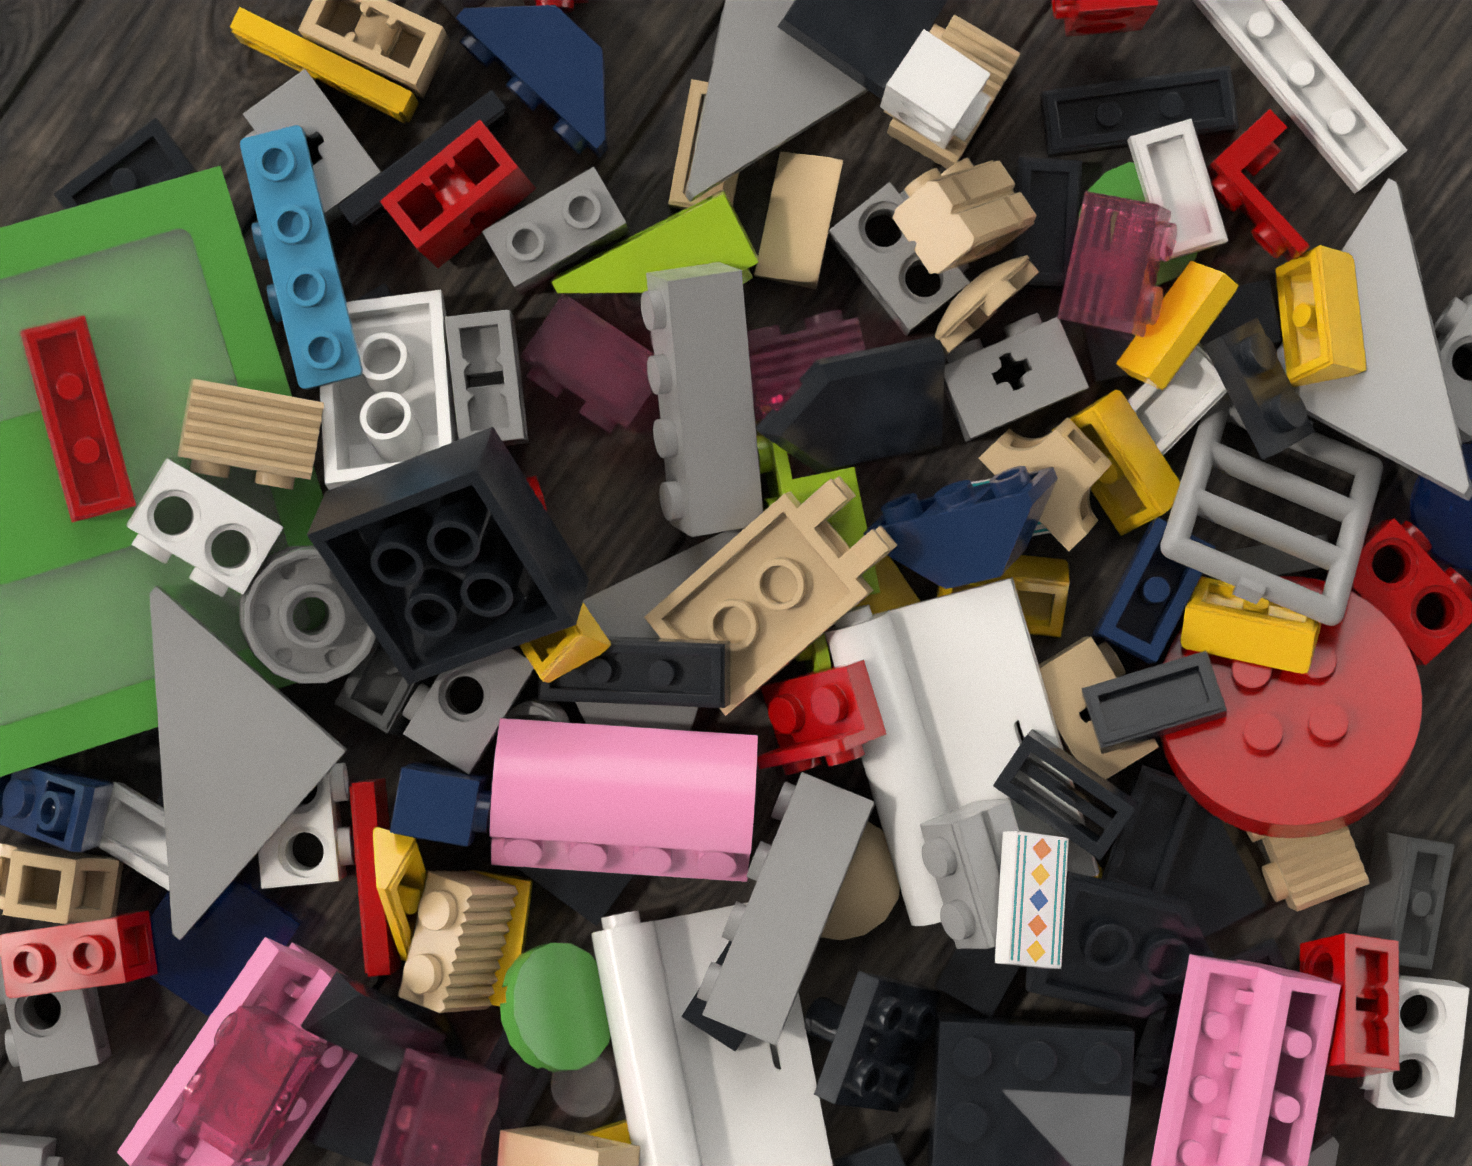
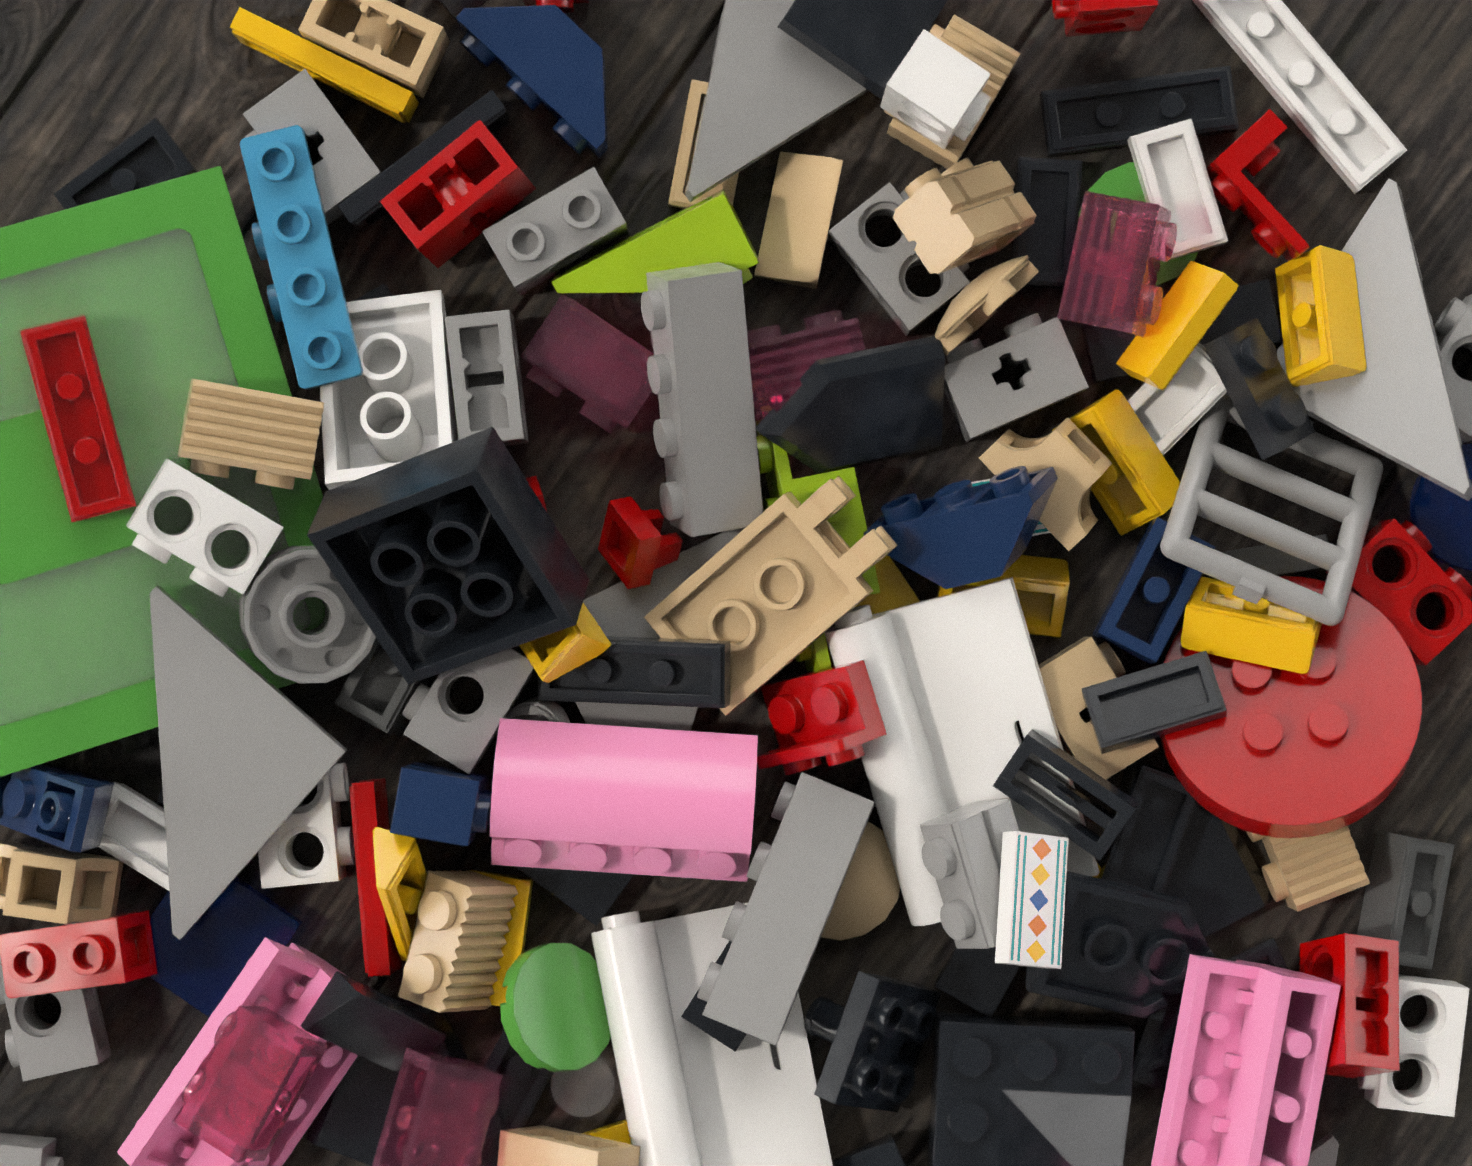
(634, 542): none -> red tile

